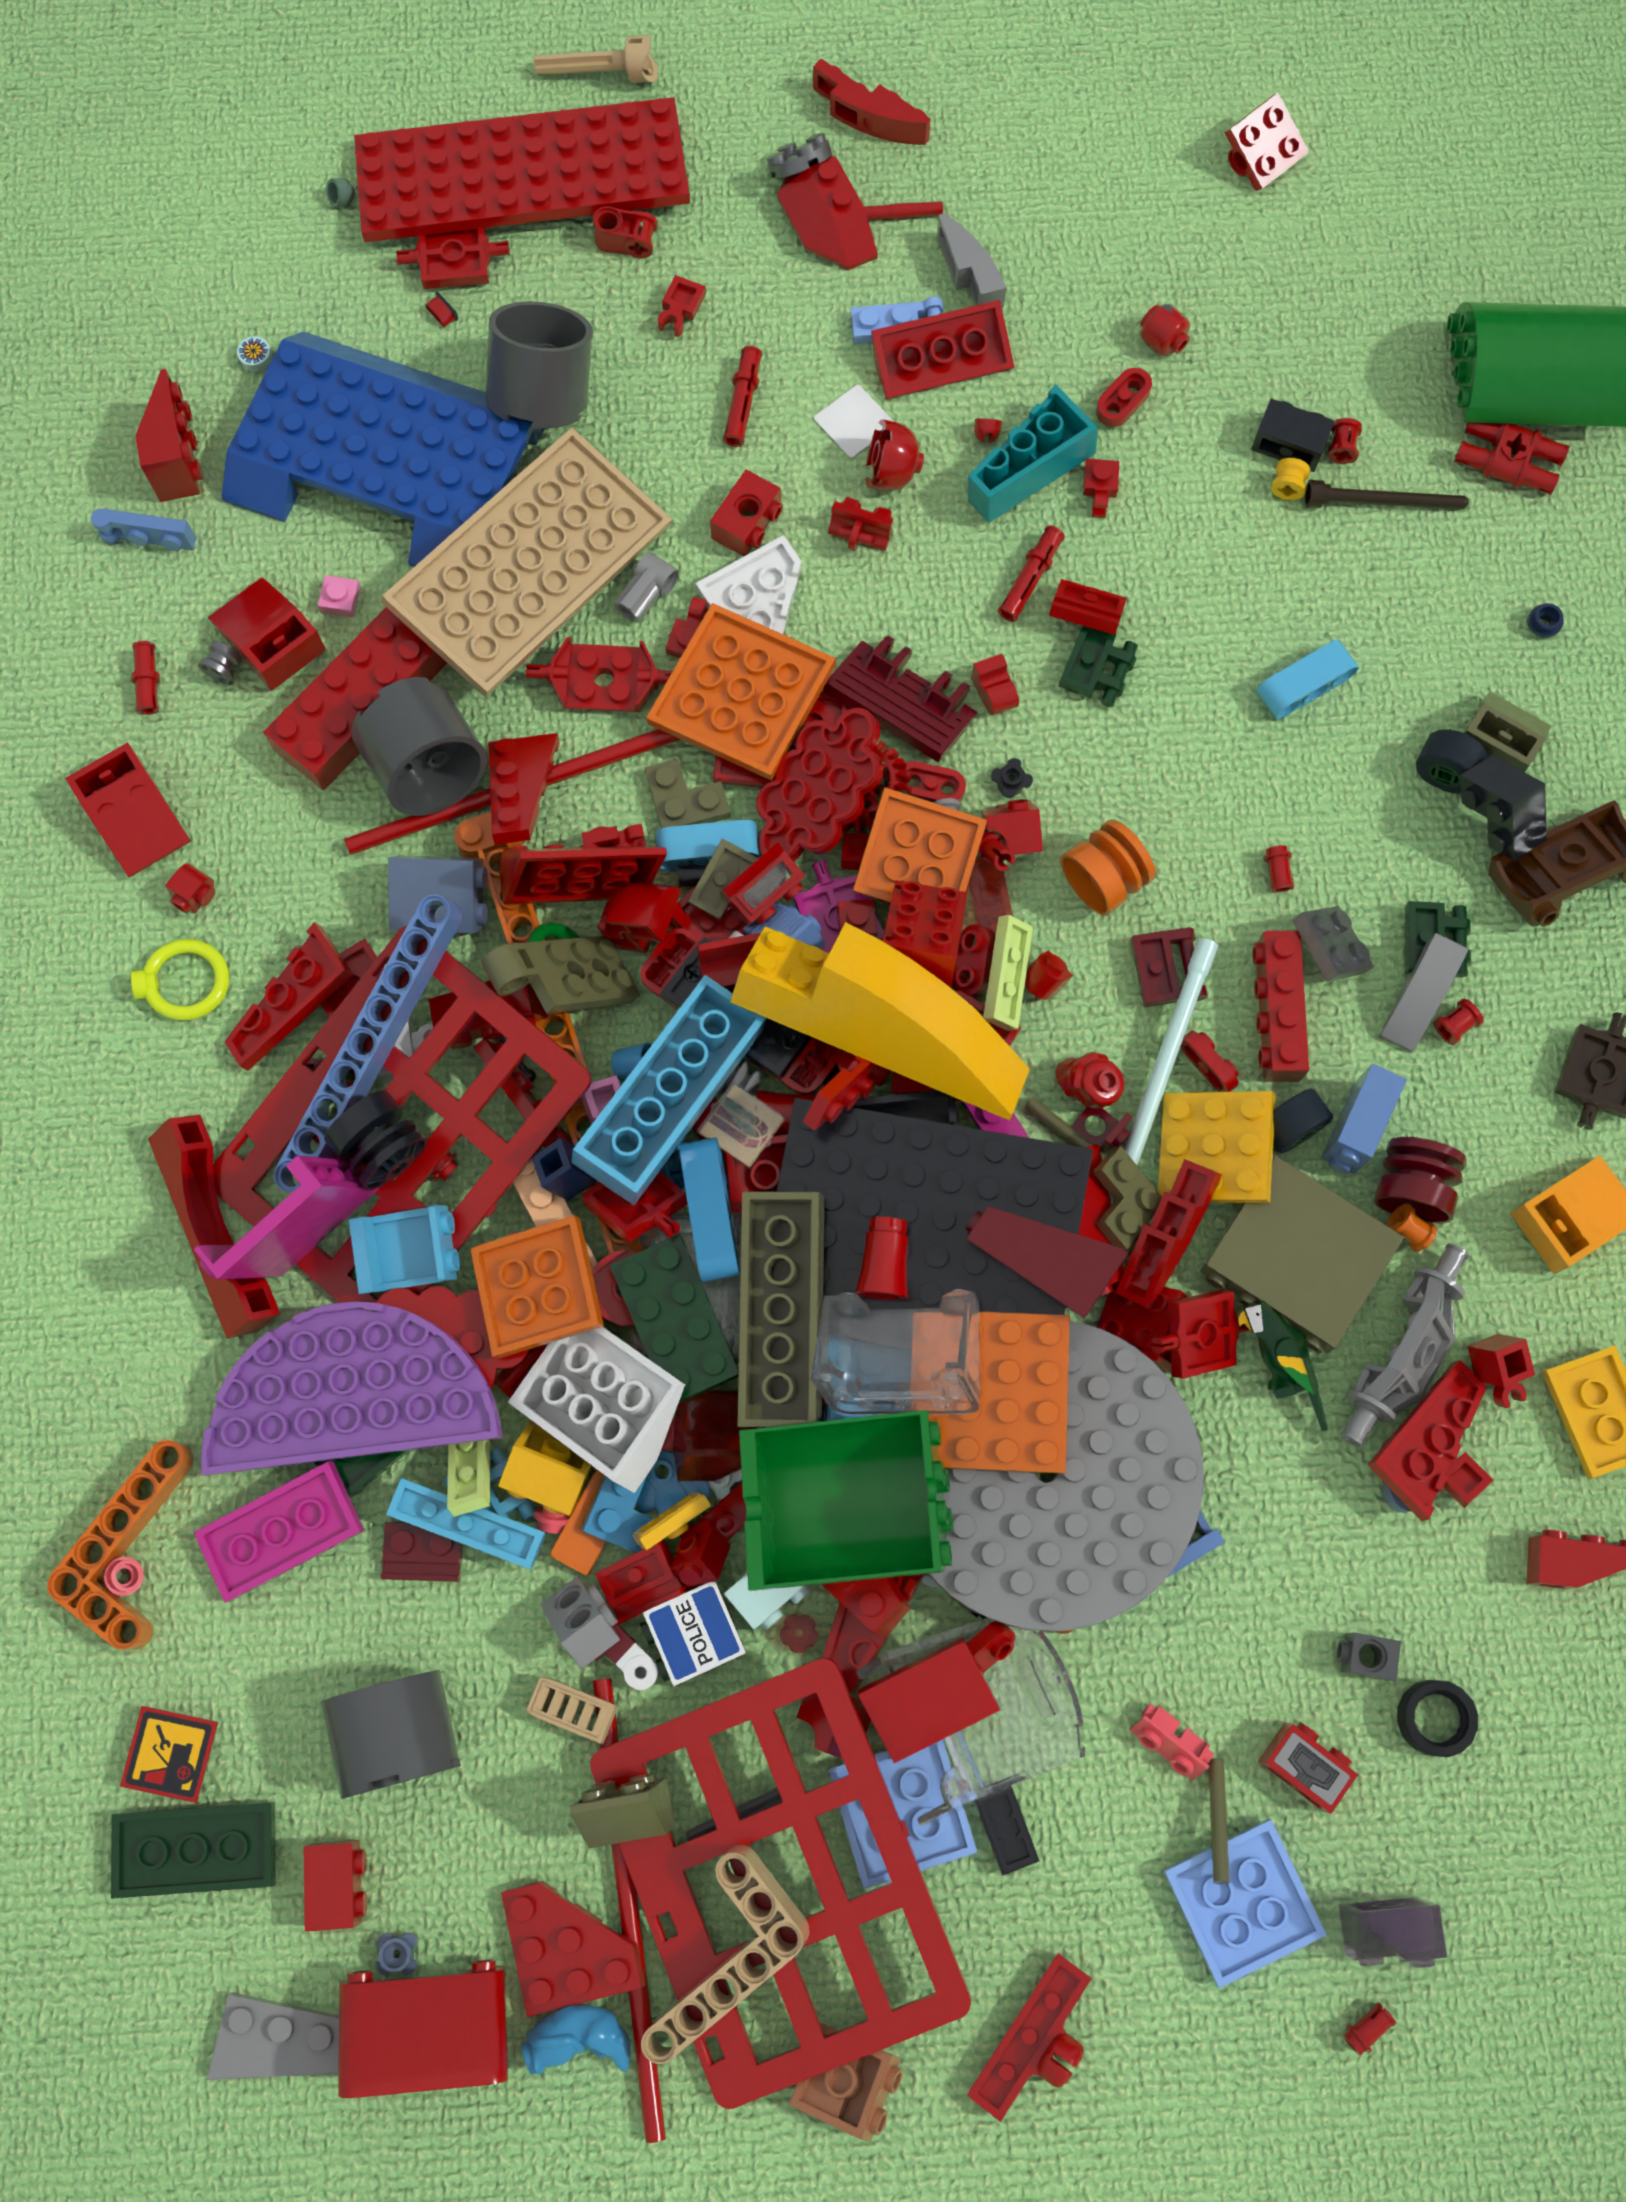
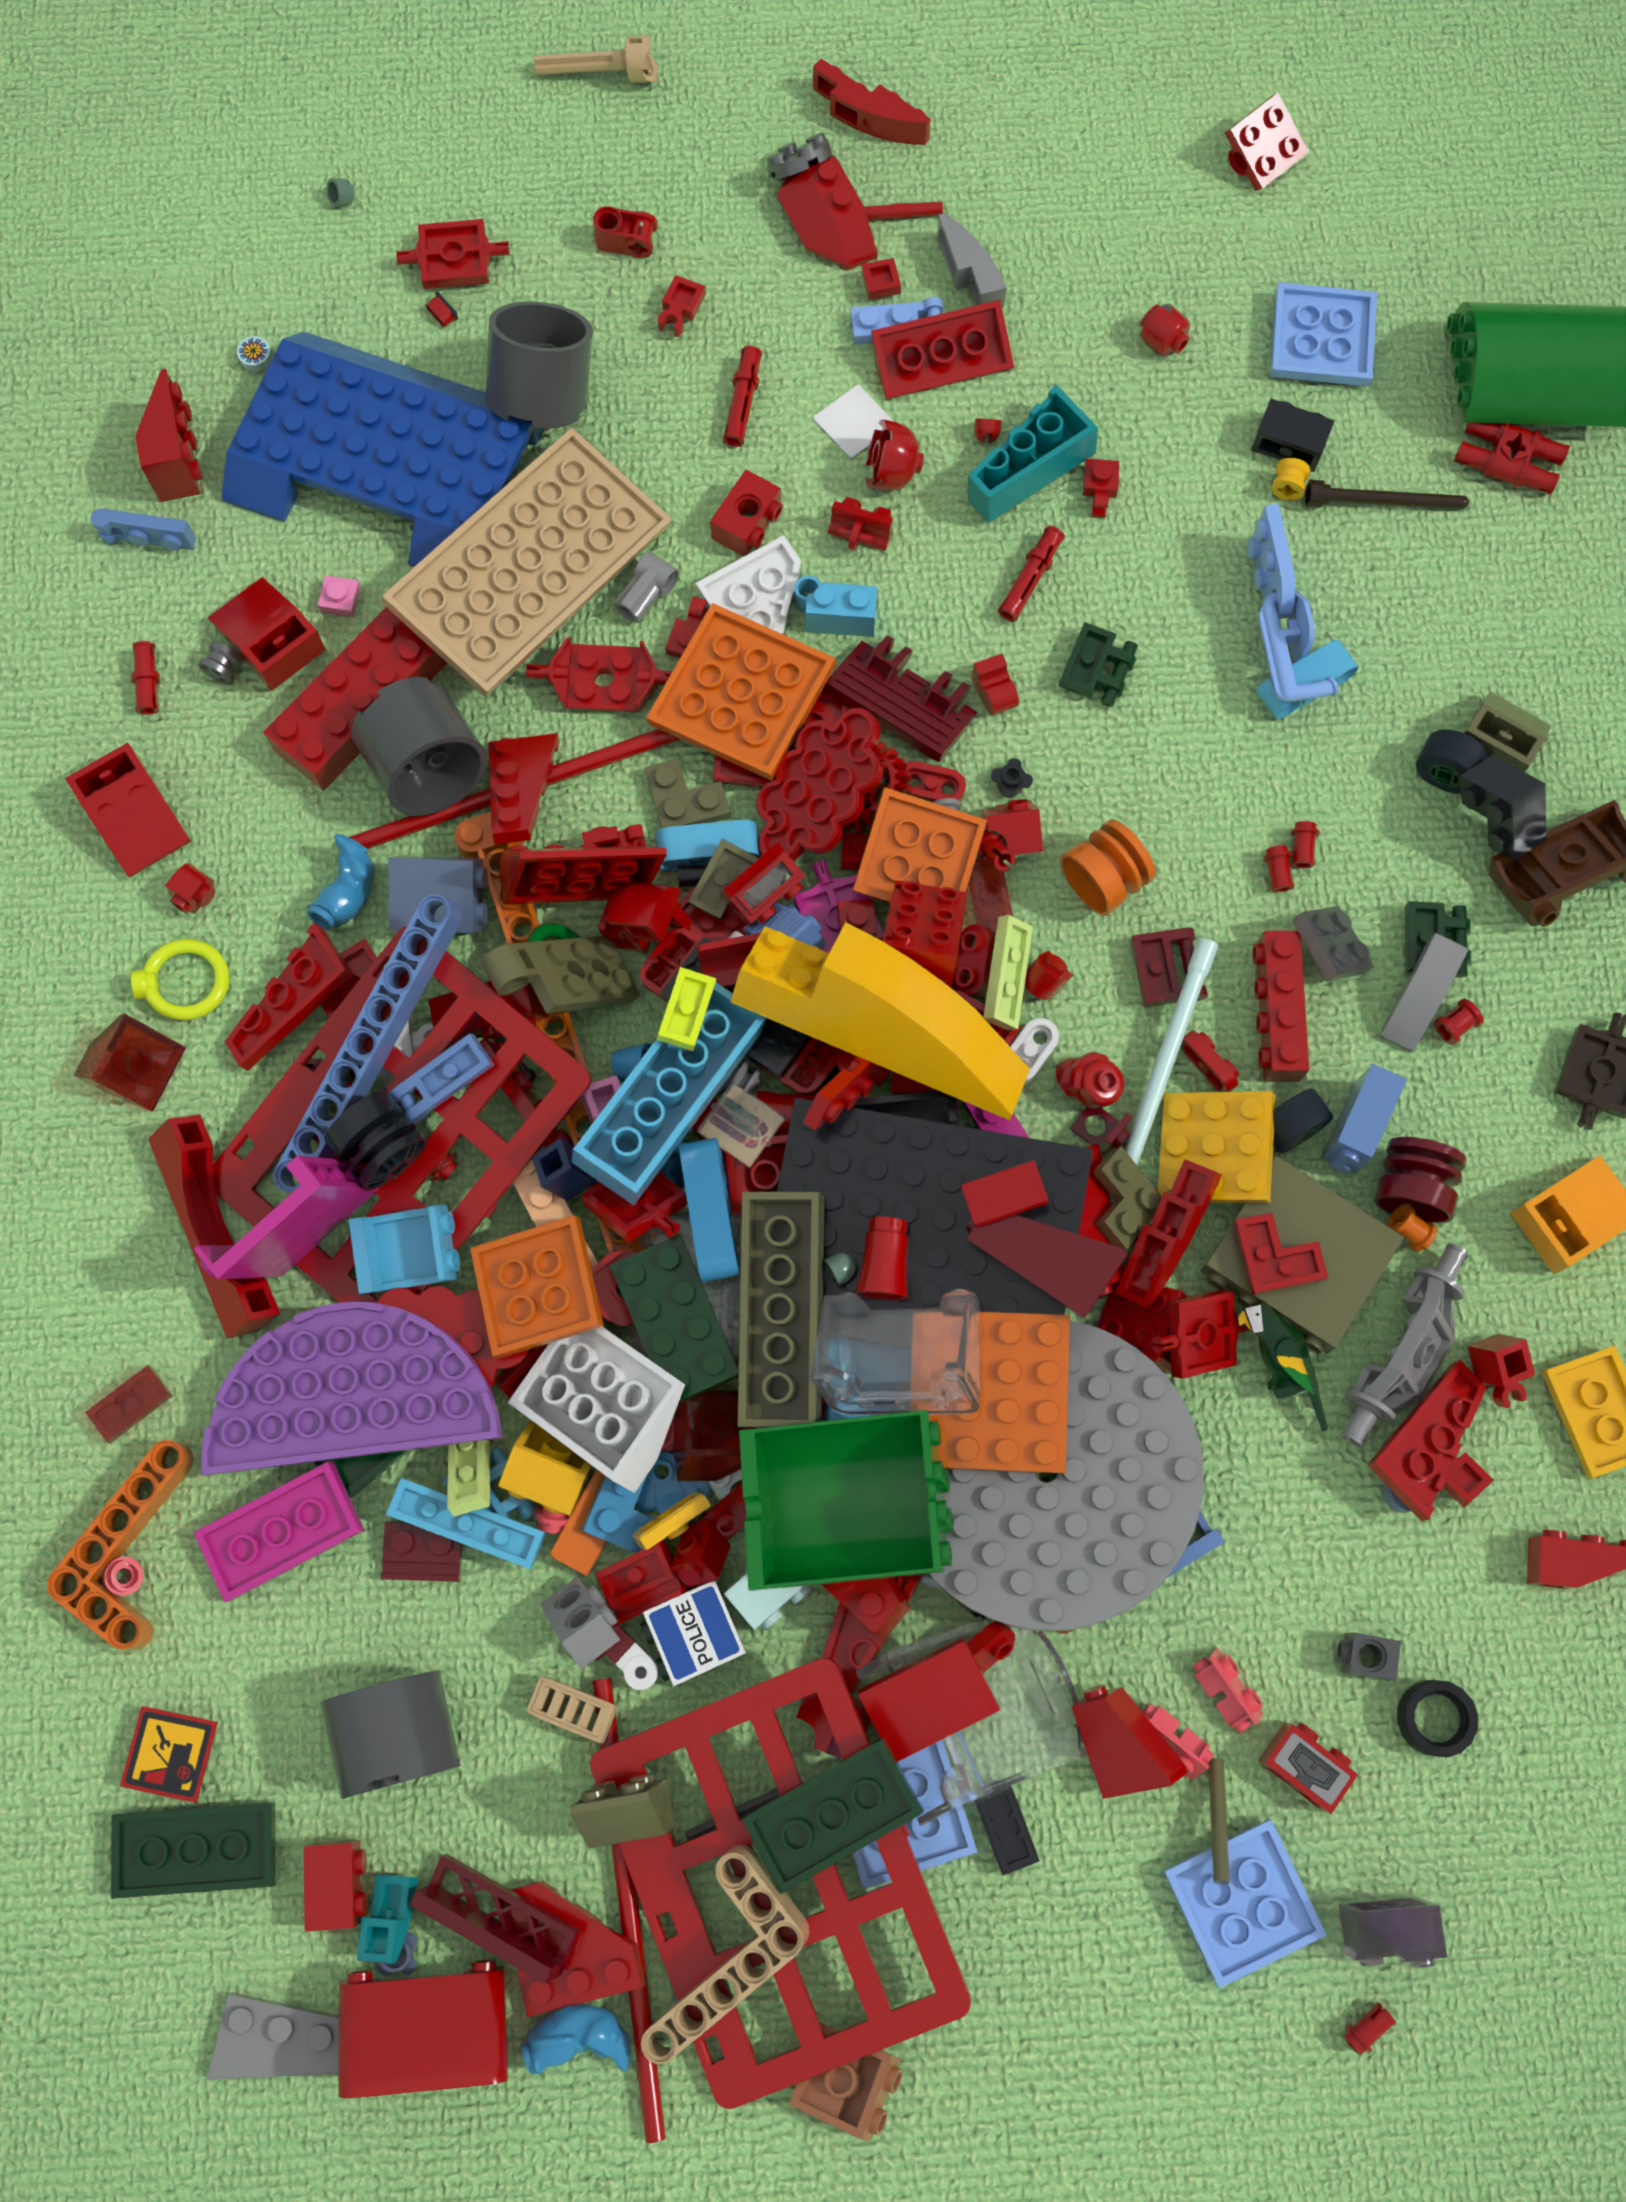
(129, 1404): none -> clear red plate
(130, 1062): none -> clear red slope
(349, 892): none -> dark azure animal
(390, 1918): none -> teal slope
(442, 1078): none -> medium blue plate
(489, 1933): none -> dark red fence
(520, 169): red plate -> none
(686, 1009): none -> neon yellow plate
(788, 1635): clear red plate -> none
(832, 1815): none -> dark green plate
(837, 607): none -> medium azure hinge
(840, 1267): none -> sand green hinge
(881, 278): none -> red plate
(1005, 1194): none -> red panel
(1034, 1054): none -> white plate
(1034, 2040): red plate -> none
(1057, 1124): olive bar -> none
(1087, 606): red plate -> none
(1122, 399): red plate -> none
(1124, 1744): none -> red slope
(1222, 1676): none -> coral hinge
(1269, 1265): none -> red plate
(1280, 601): none -> light blue plate
(1304, 844): none -> red pin
(1323, 334): none -> light blue plate
(1345, 441): red bush -> none
(1549, 613): dark blue plate -> none

